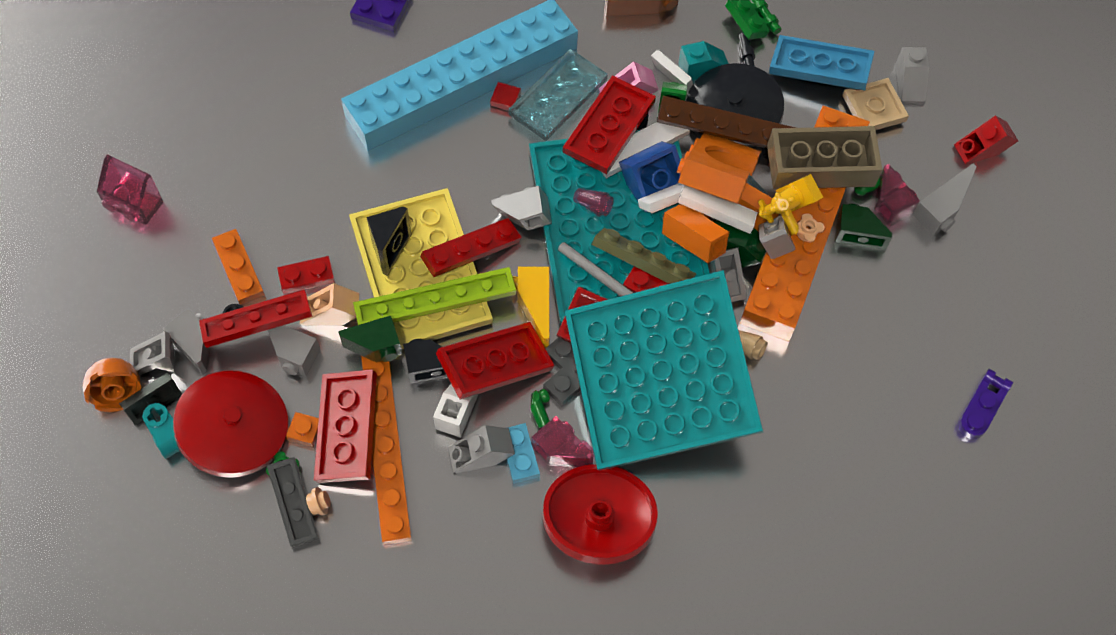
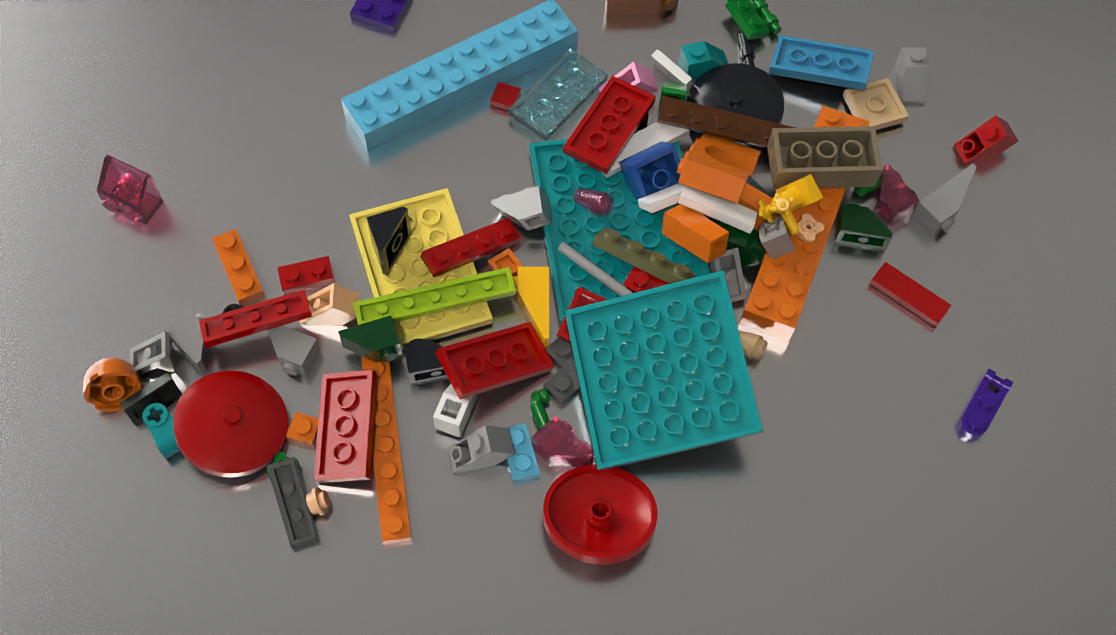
(504, 260): none -> orange plate
(910, 294): none -> red tile

